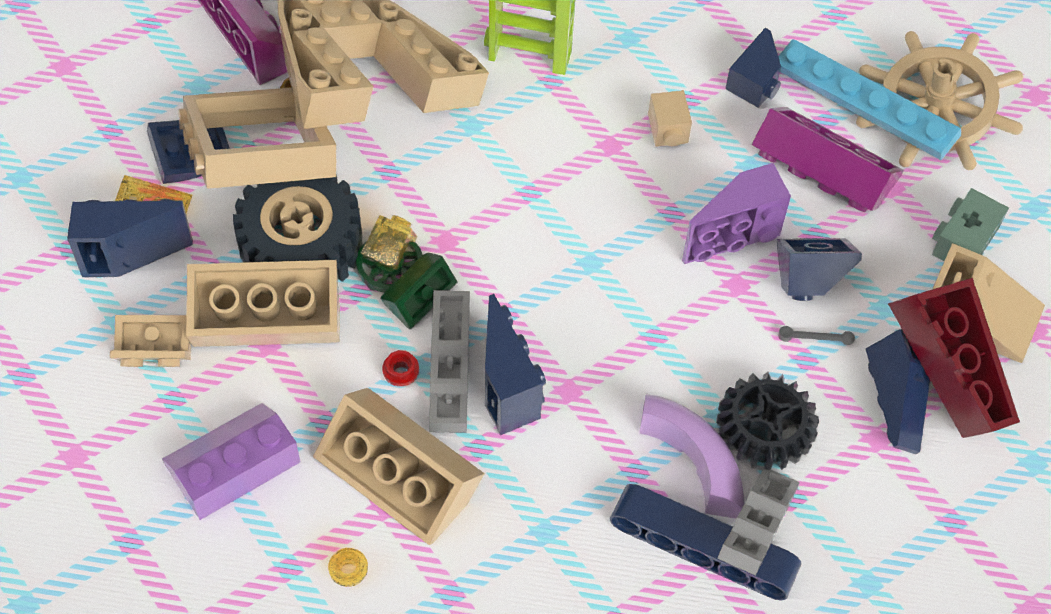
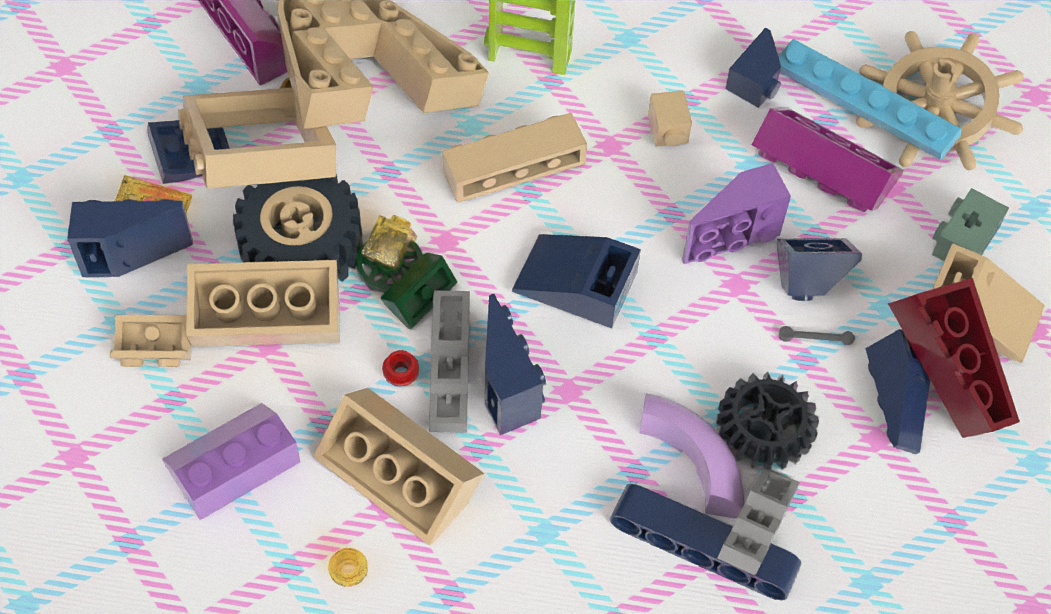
(514, 157): none -> tan brick
(580, 275): none -> dark blue slope

